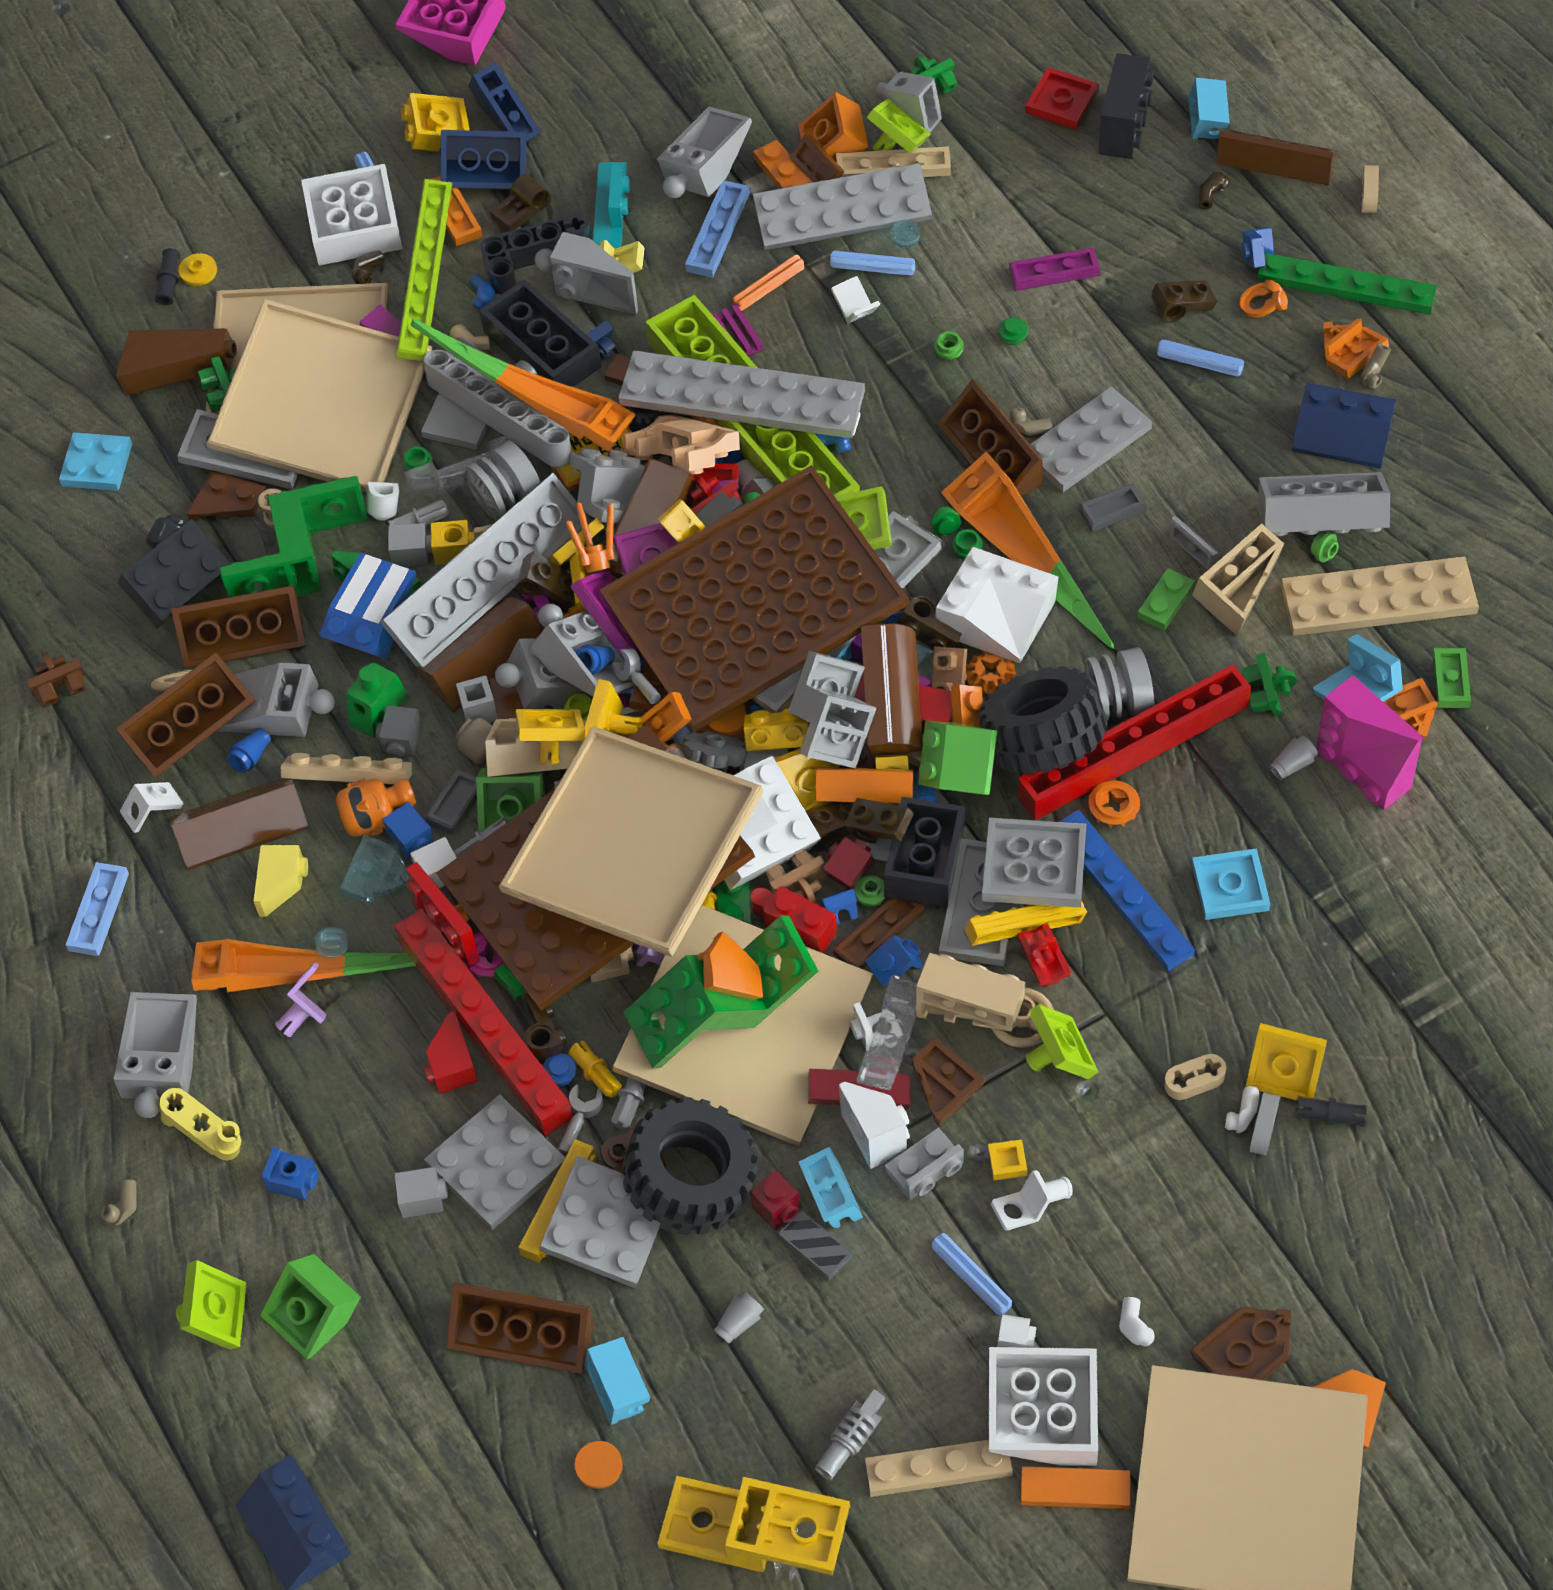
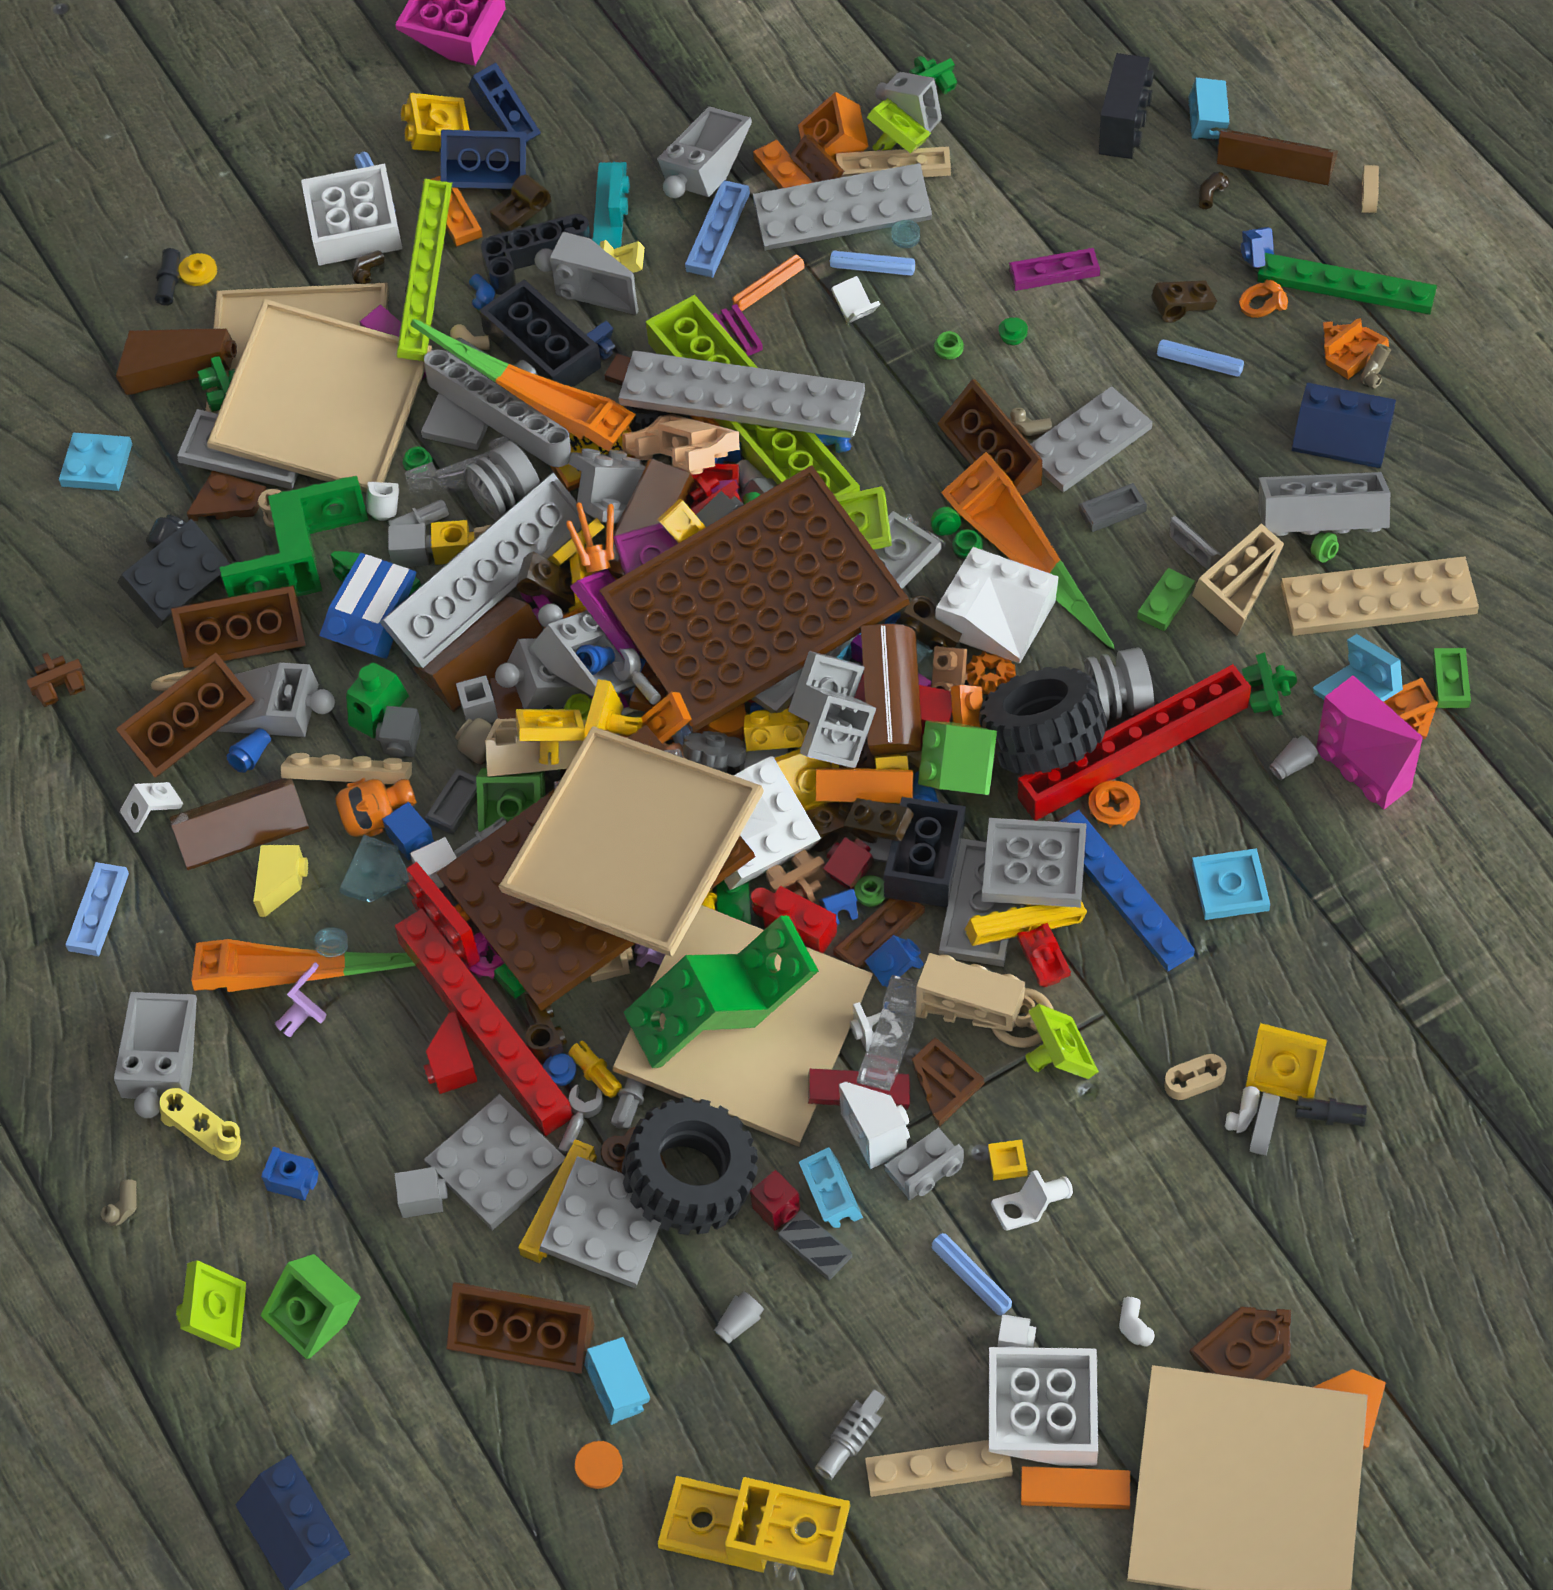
(730, 969): orange slope -> none
(1062, 98): red plate -> none

